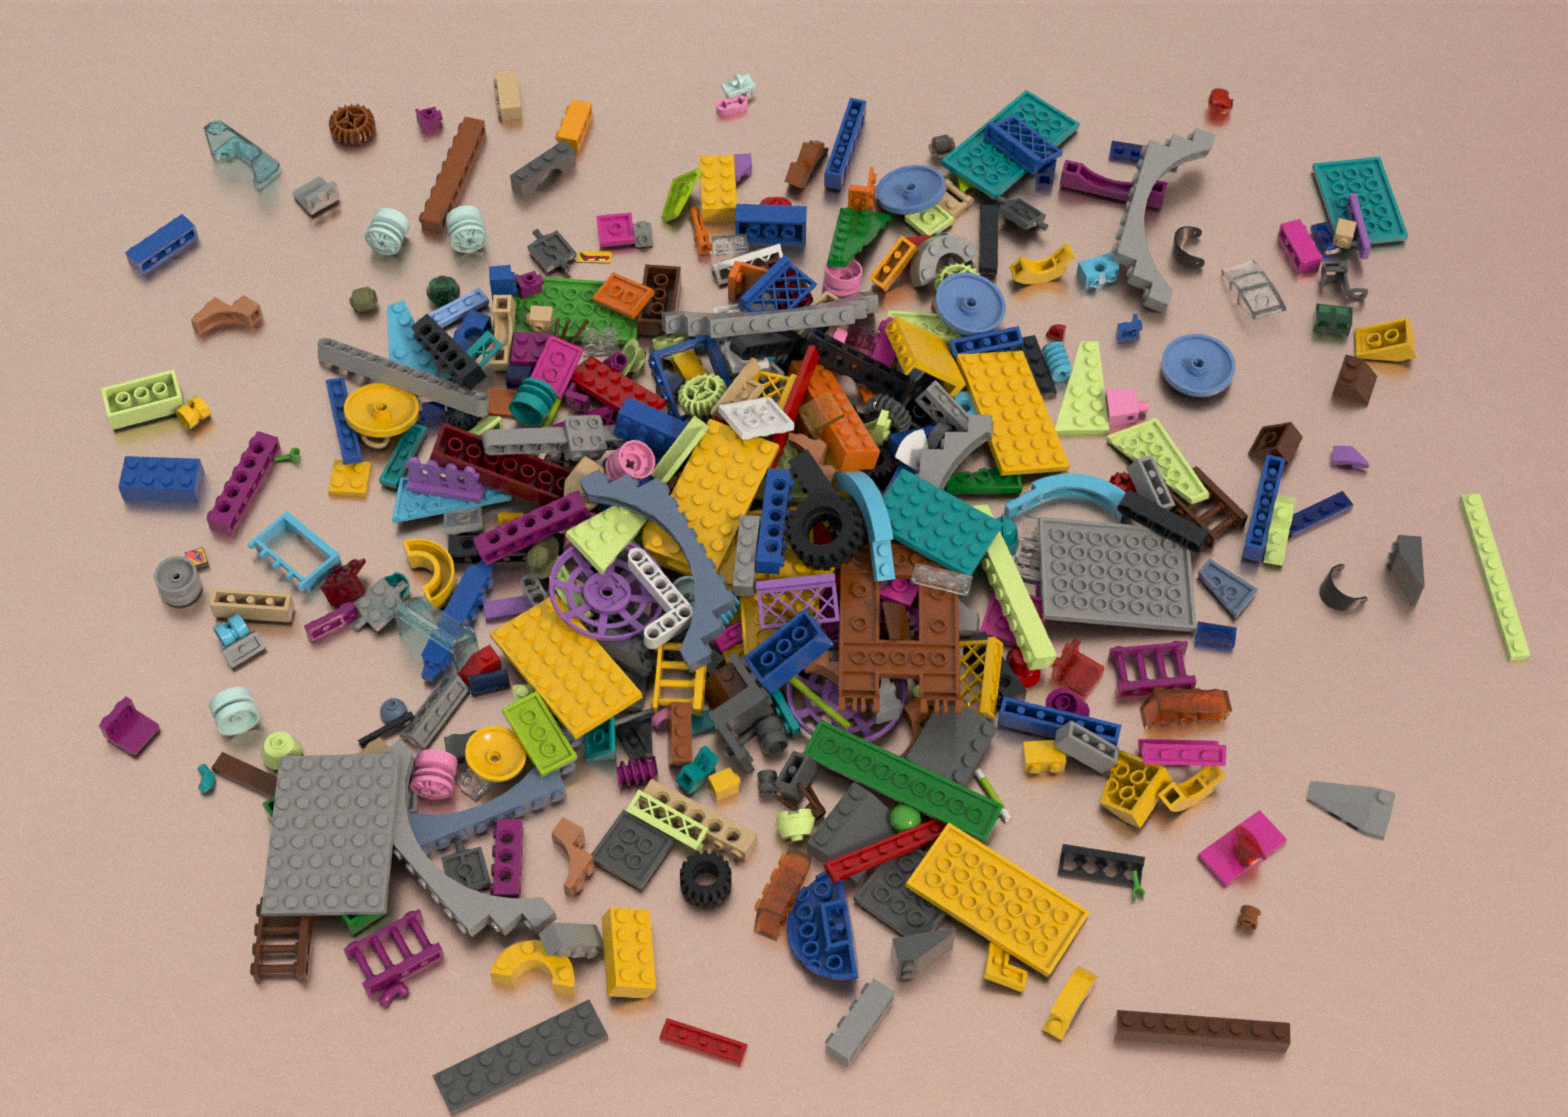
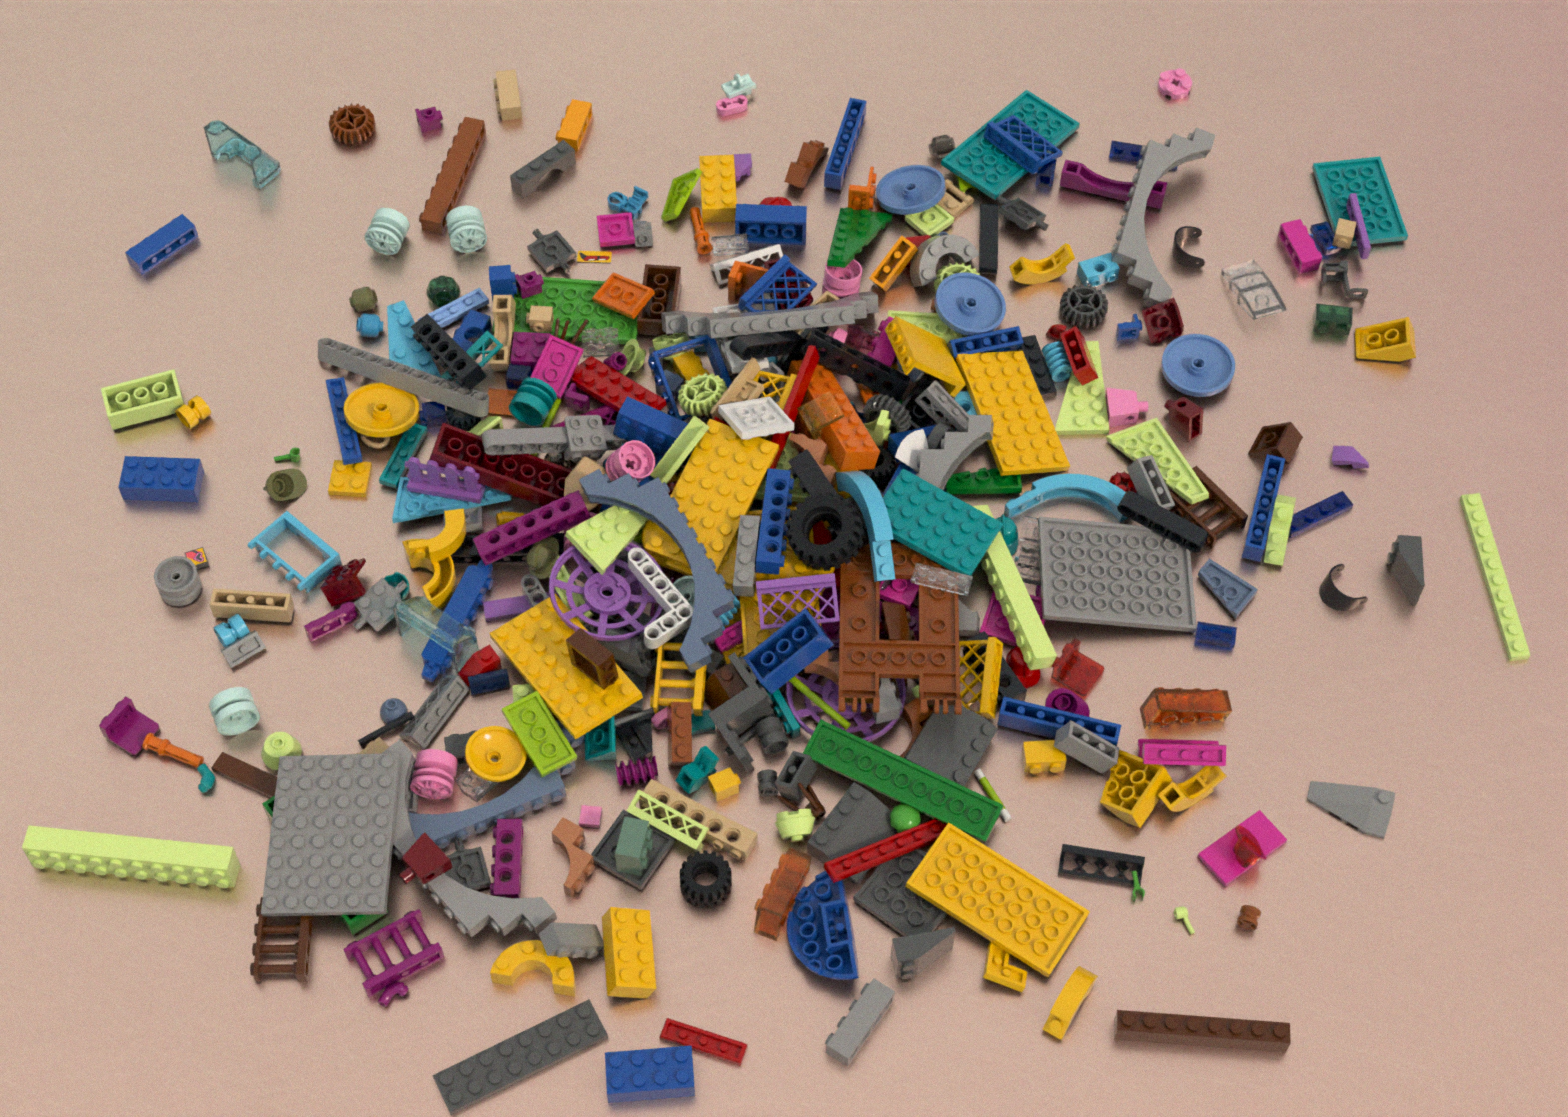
(131, 856): none -> yellowish green brick
(164, 747): none -> orange pin
(216, 312): nougat arch -> none
(259, 456): magenta brick -> none
(286, 484): none -> olive piece
(317, 195): light grey bracket -> none
(369, 325): none -> dark azure head
(424, 861): none -> dark red torso
(446, 542): none -> yellow arch
(590, 816): none -> bright pink tile
(592, 658): none -> reddish brown window
(631, 204): none -> dark azure piece
(633, 846): none -> sand green brick
(649, 1074): none -> blue brick
(1079, 355): none -> red brick
(1083, 311): none -> dark grey gear
(1145, 686): magenta fence -> none
(1163, 321): none -> dark red slope
(1175, 76): none -> bright pink plate
(1182, 913): none -> yellowish green hand
(1185, 417): none -> dark red torso
(1219, 101): clear red hair -> none
(1355, 380): reddish brown slope -> none

